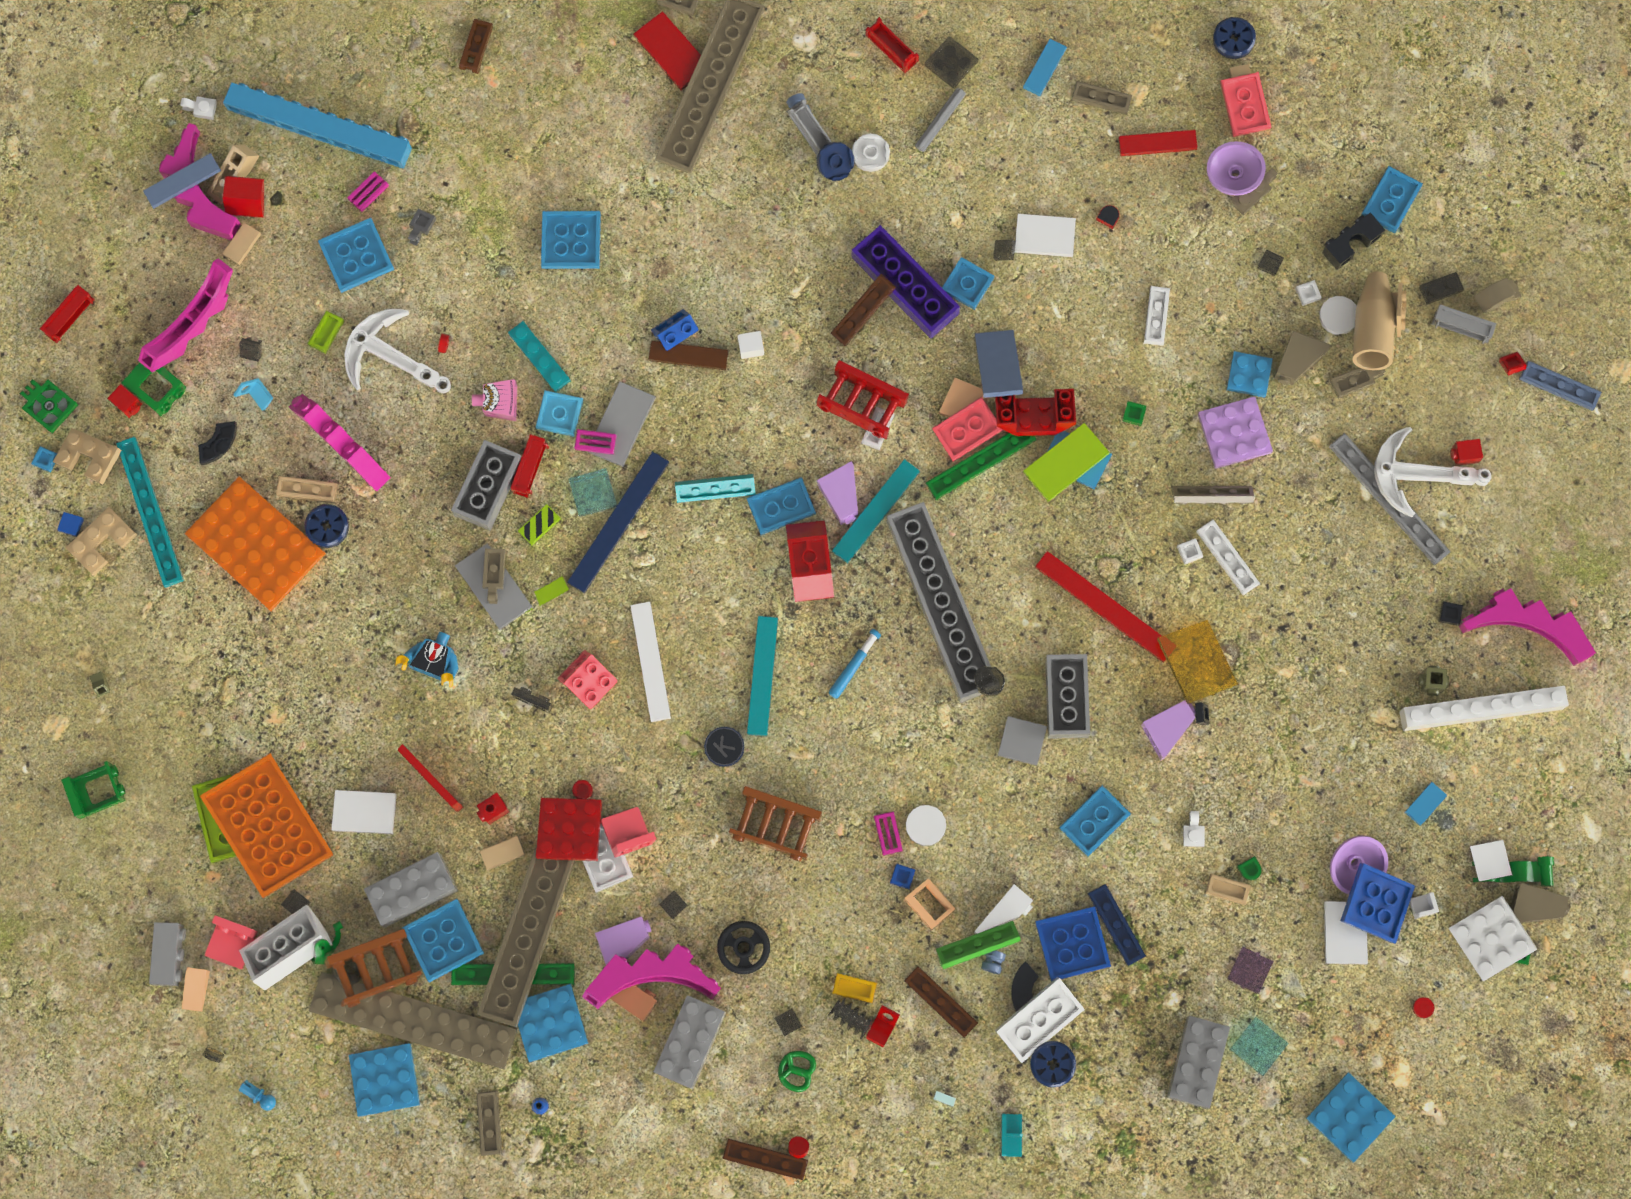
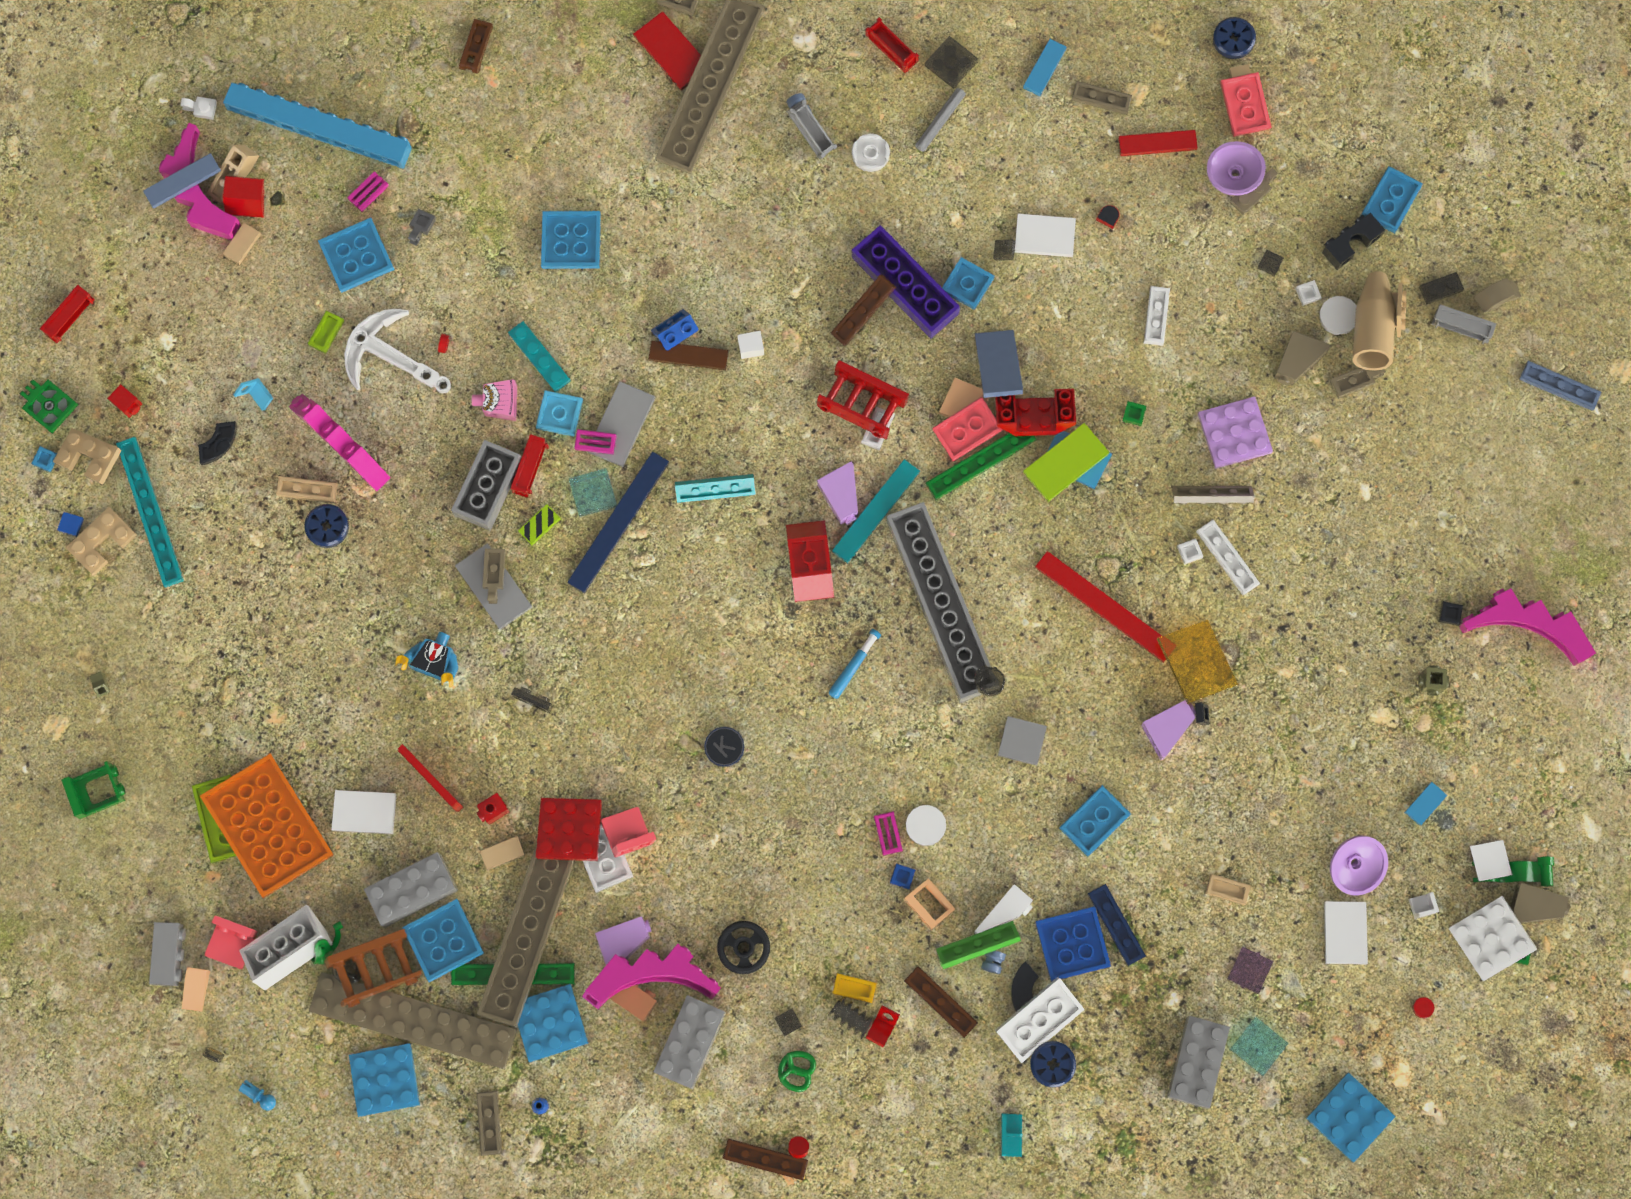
(140, 374): green window -> none
(191, 322): dark pink arch -> none
(250, 349): clear smoke tile -> none
(255, 543): orange plate -> none
(295, 902): clear smoke tile -> none
(551, 591): lime sticker -> none
(582, 789): red tile -> none
(587, 679): coral bracket -> none
(650, 662): white tile -> none
(673, 905): clear smoke tile -> none
(762, 676): teal tile -> none
(781, 506): dark azure tile -> none
(790, 810): dark orange fence -> none
(835, 161): dark blue tile -> none
(943, 1098): light aqua tile -> none
(1067, 696): light grey brick -> none
(1193, 834): white plate -> none
(1249, 374): dark azure plate -> none
(1250, 869): green tile -> none
(1377, 903): blue plate -> none
(1408, 471): white piece -> none
(1413, 526): light grey tile -> none
(1467, 452): red brick -> none
(1483, 708): white brick -> none
(1512, 363): red tile -> none

